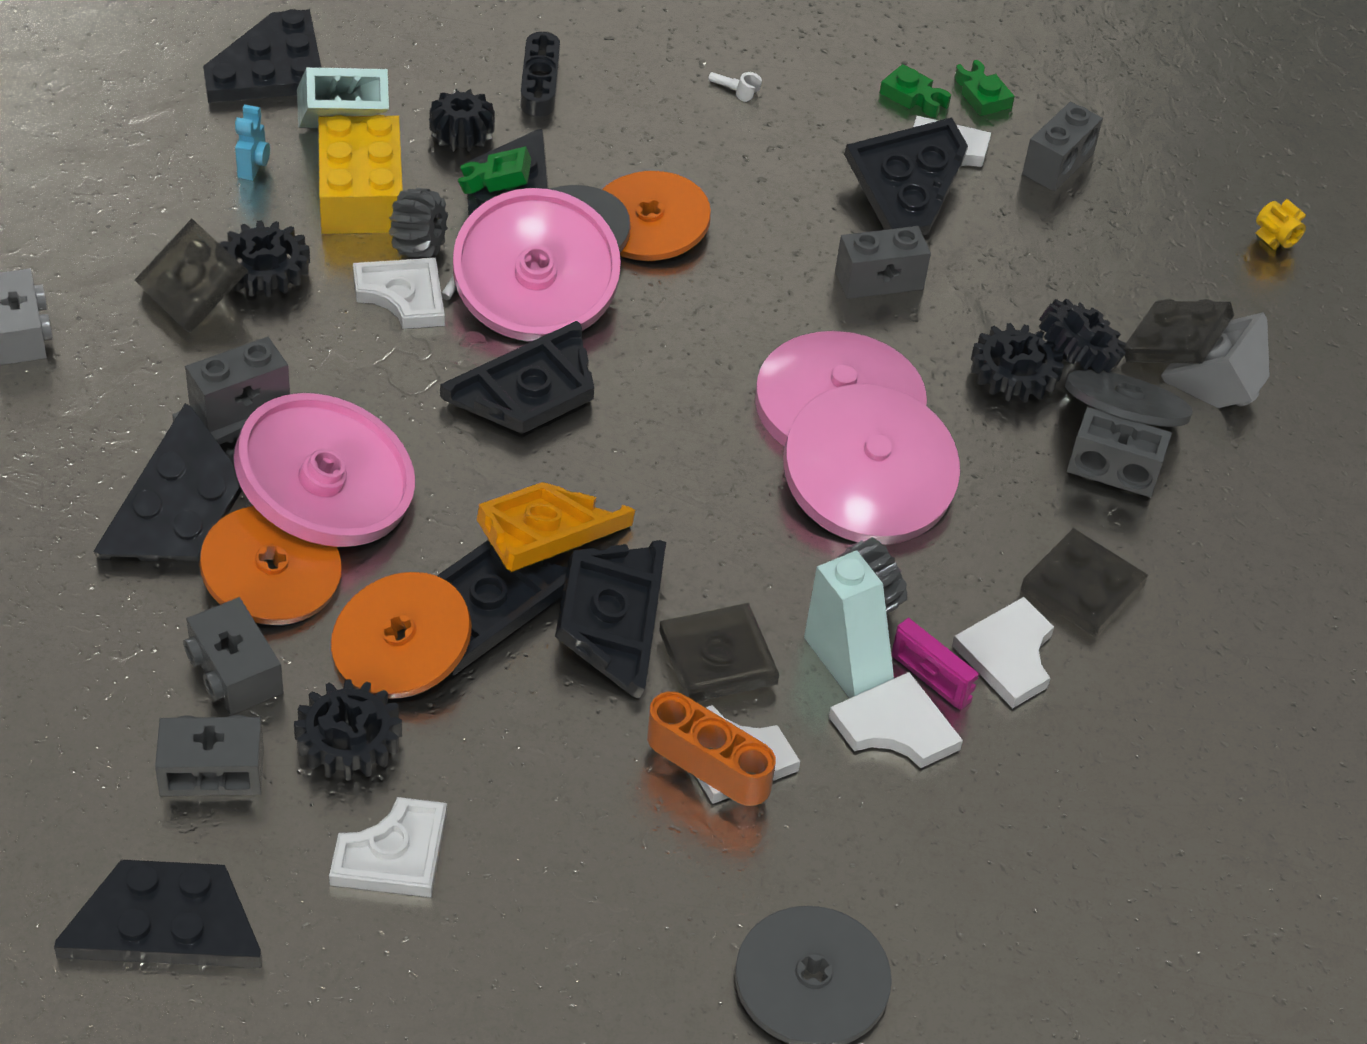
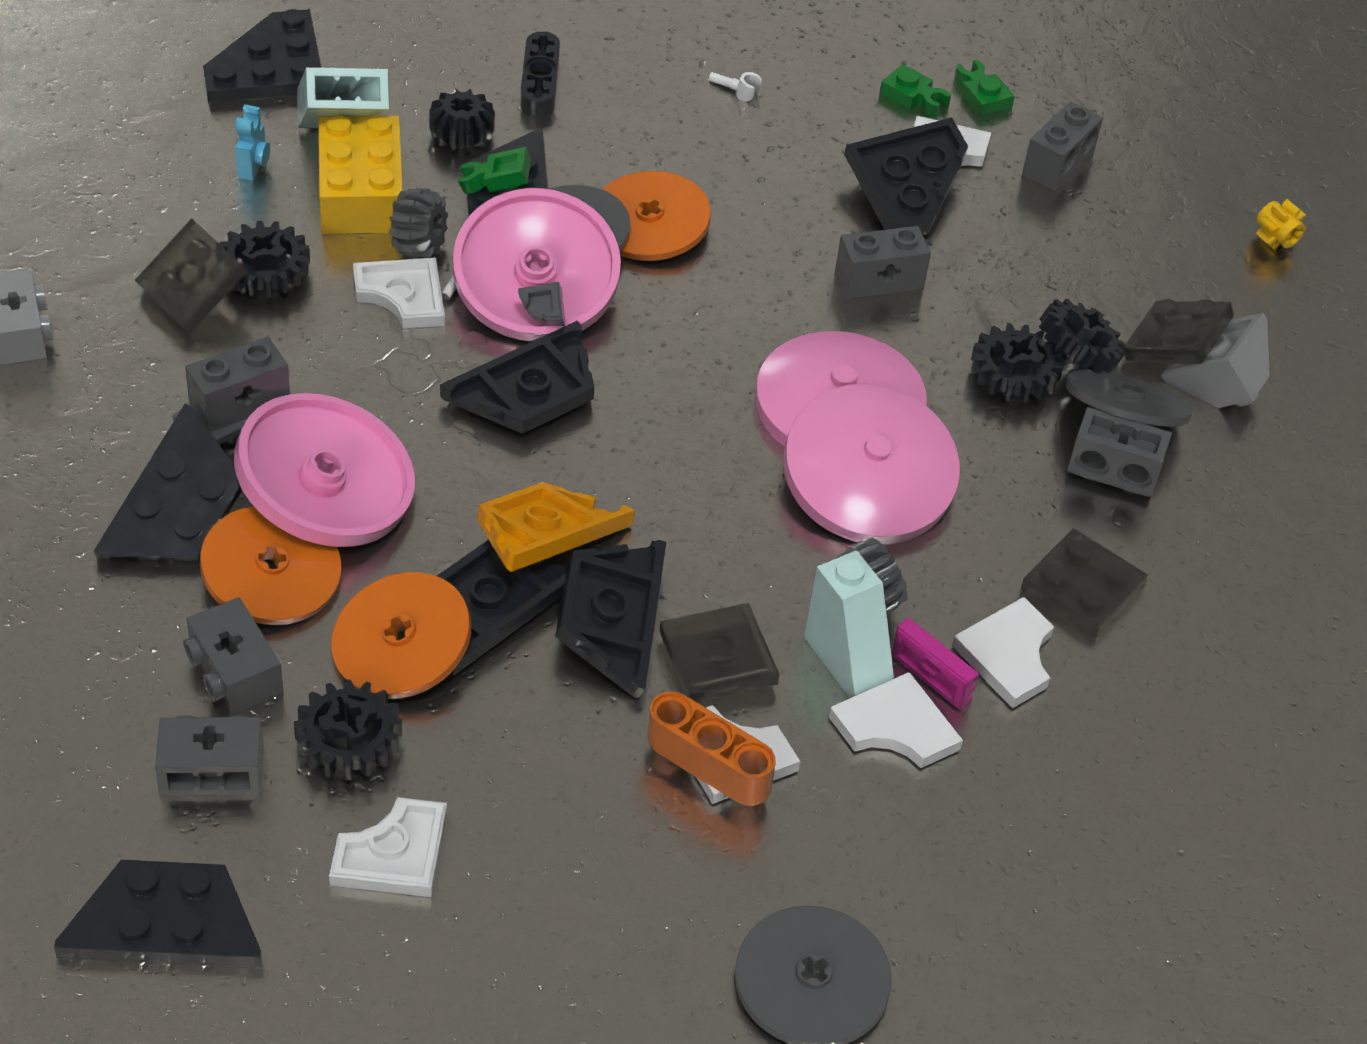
(544, 303): none -> dark grey tile

